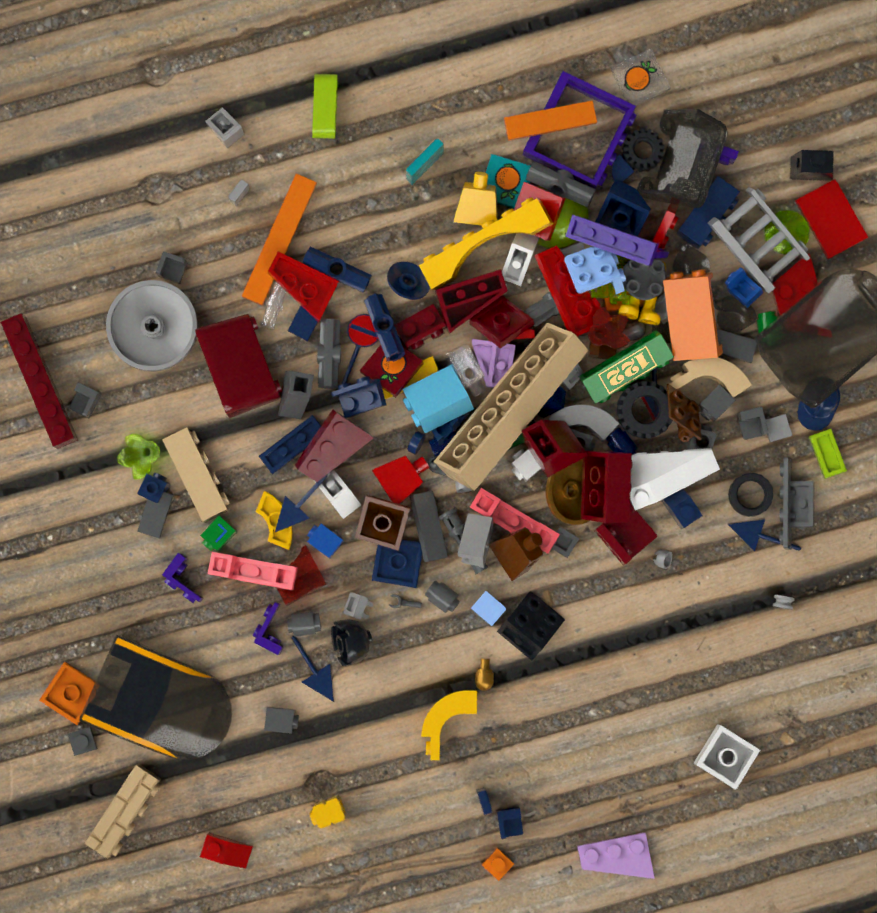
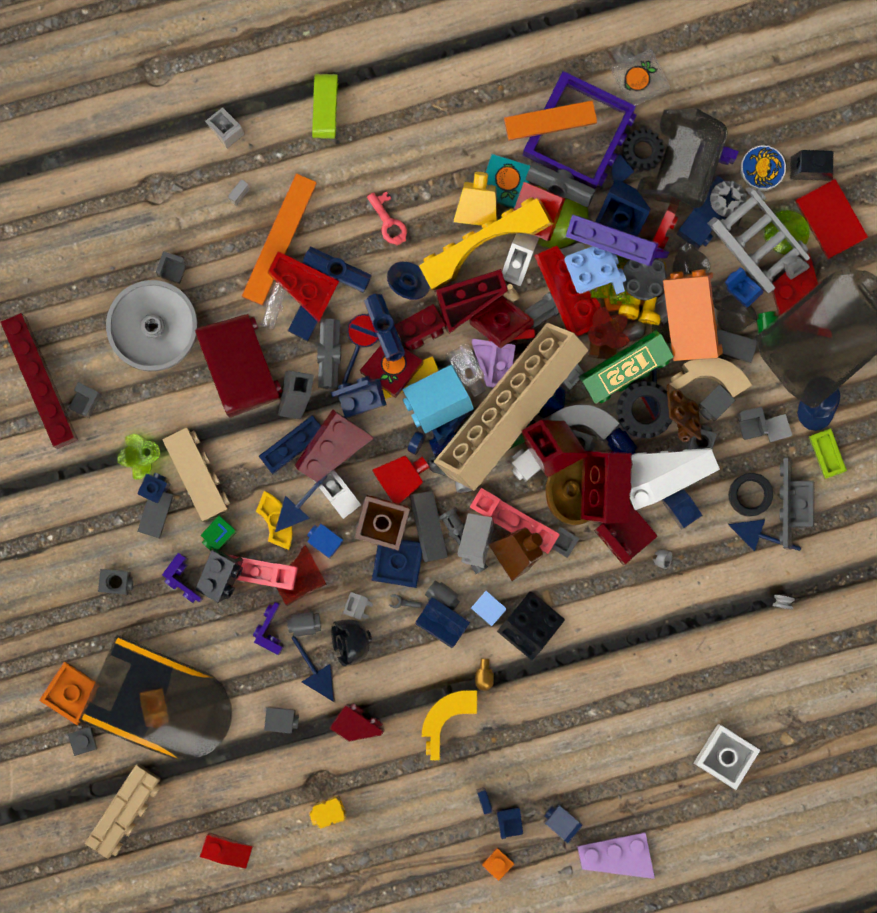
(105, 582): none -> dark grey brick
(154, 708): none -> clear orange bracket
(219, 576): none -> black bracket
(355, 726): none -> dark red slope
(387, 221): none -> coral piece
(425, 161): teal tile -> none
(442, 622): none -> dark blue bracket
(511, 294): none -> tan hand
(562, 822): none -> dark blue slope
(719, 203): none -> light grey gear
(763, 168): none -> tile
(794, 266): none -> light grey tile

